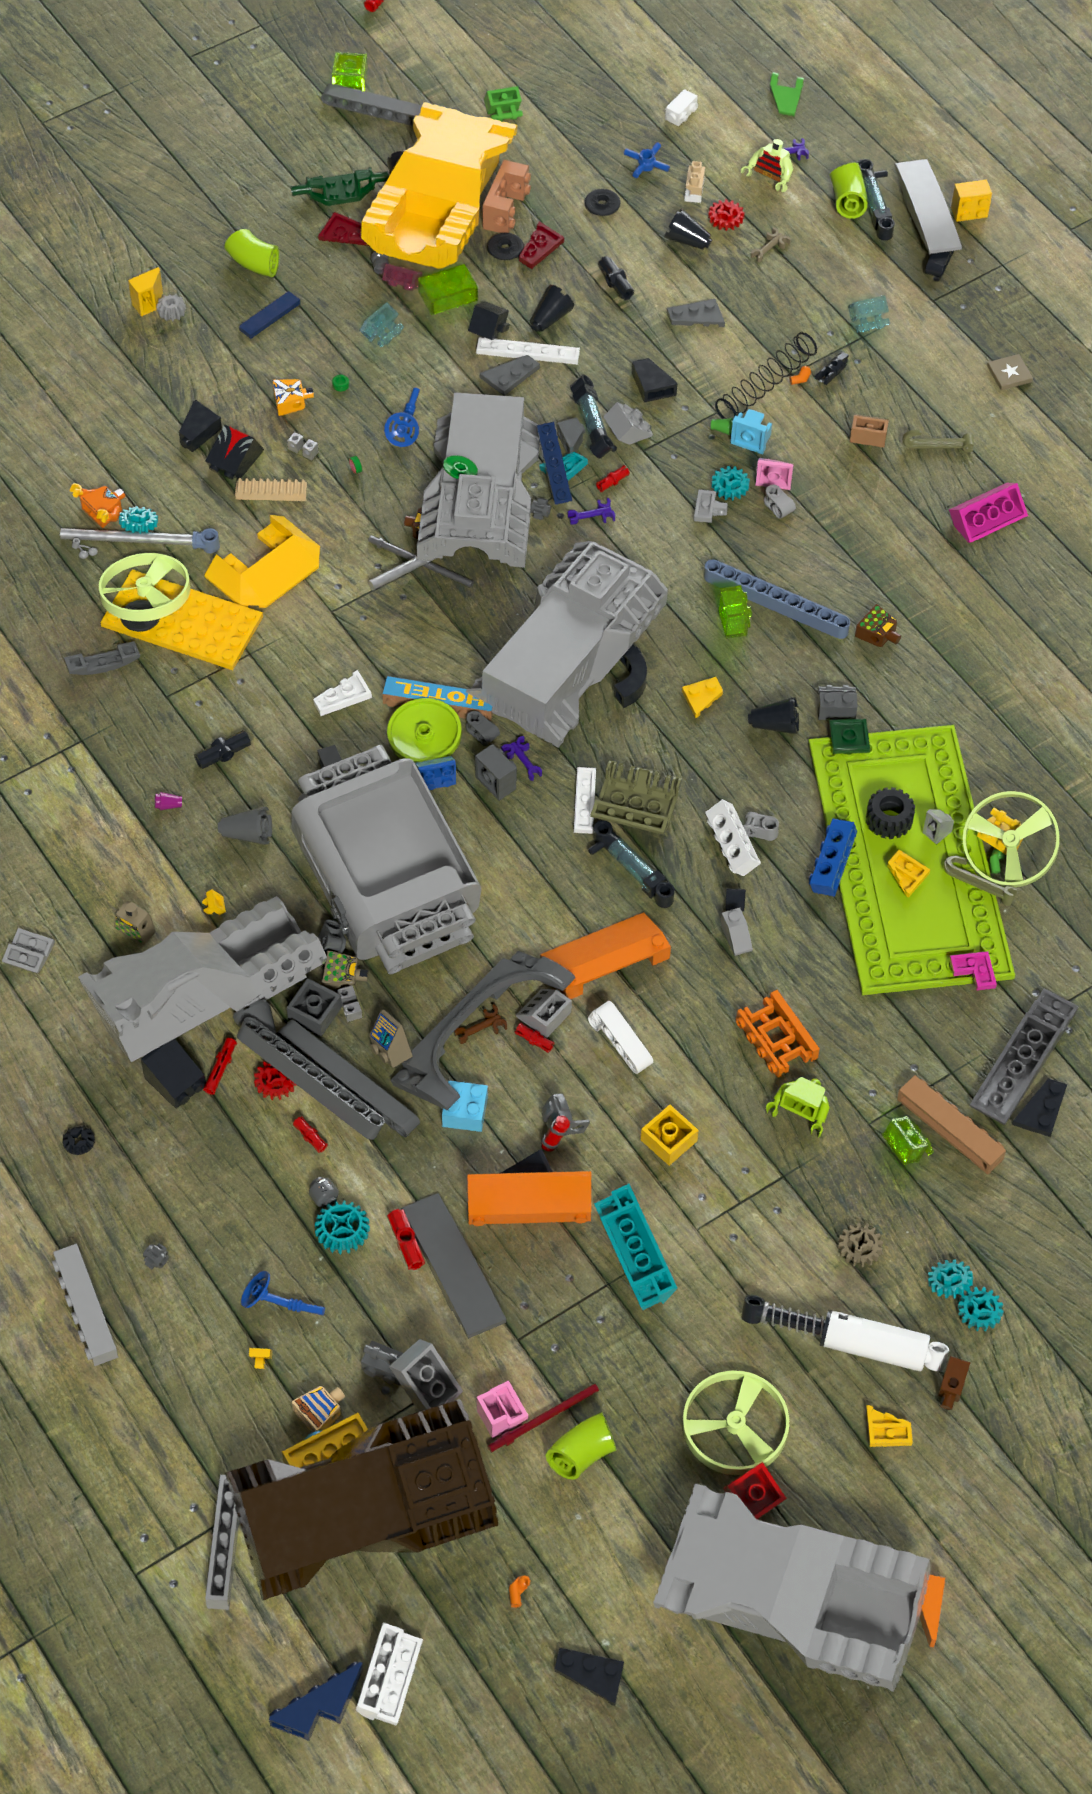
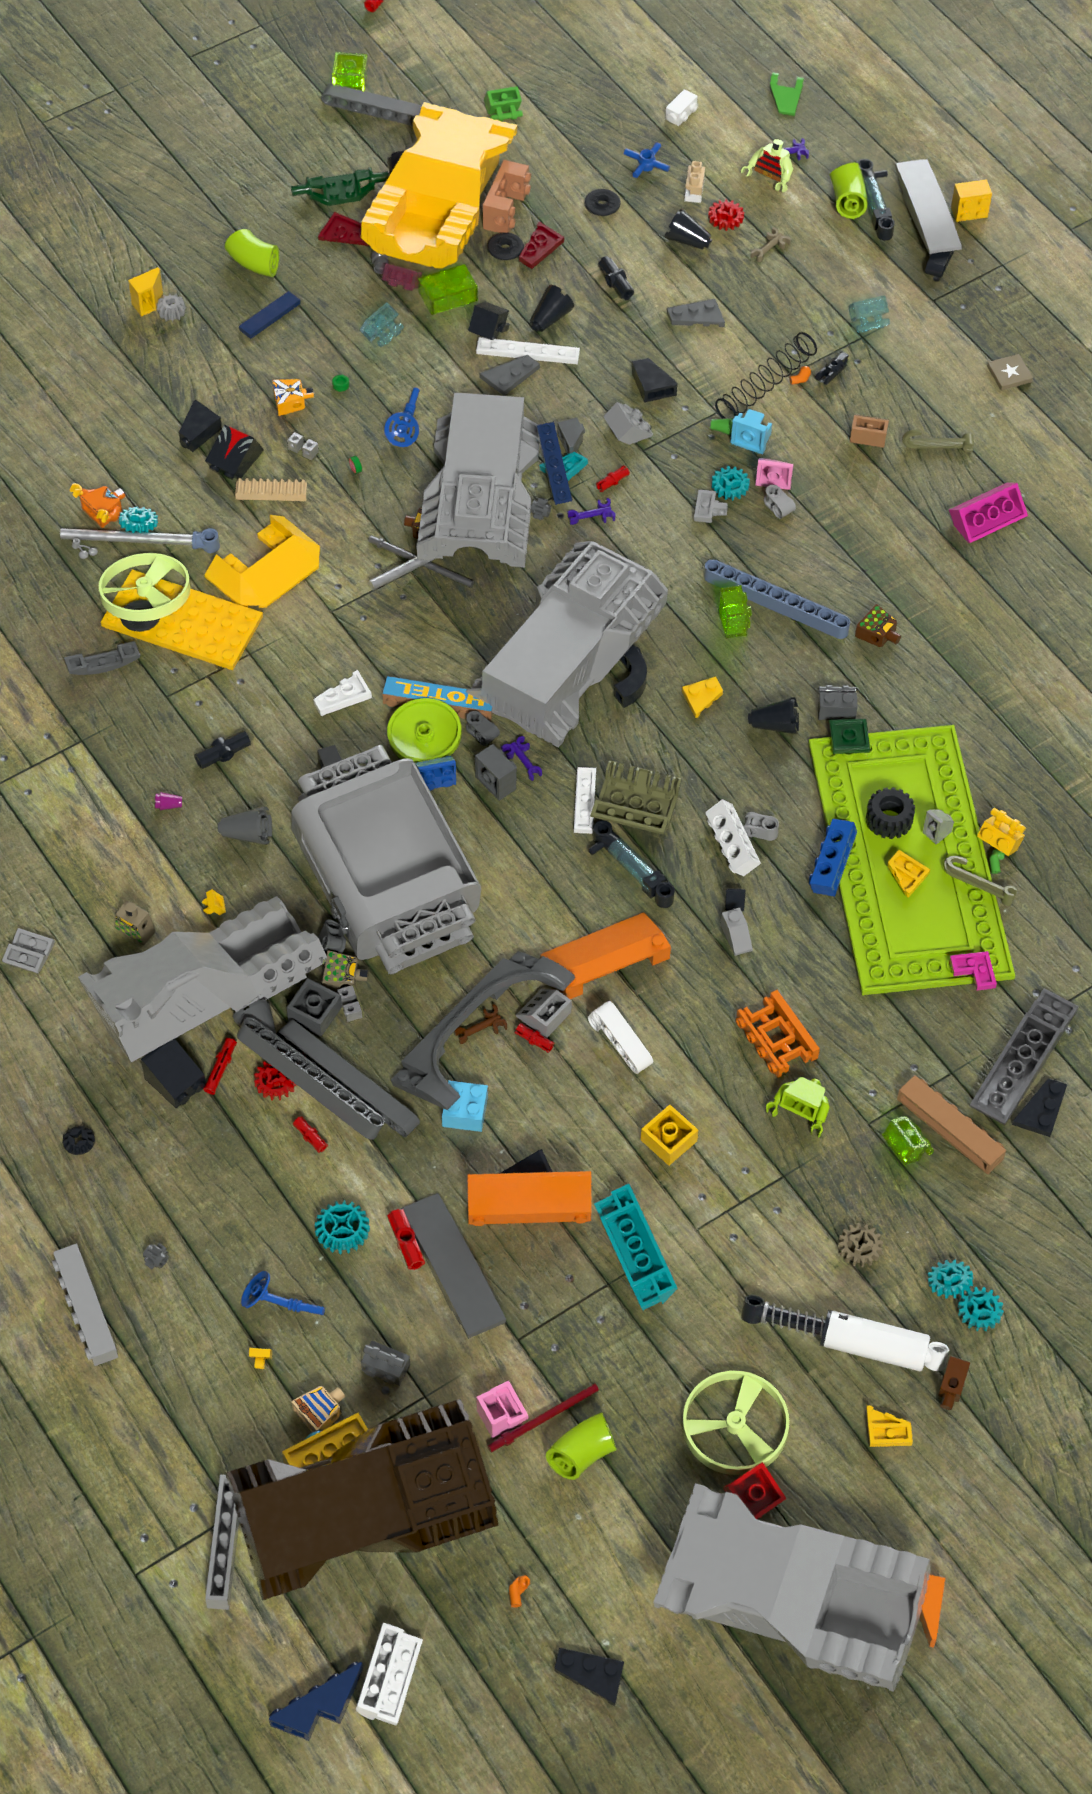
(323, 1192): dark grey head -> none
(389, 1040): dark tan slope -> none
(425, 1376): light grey brick -> none
(458, 465): green dish -> none
(559, 1122): dark grey piece -> none
(586, 398): black piece -> none
(1011, 838): yellowish green piece -> none

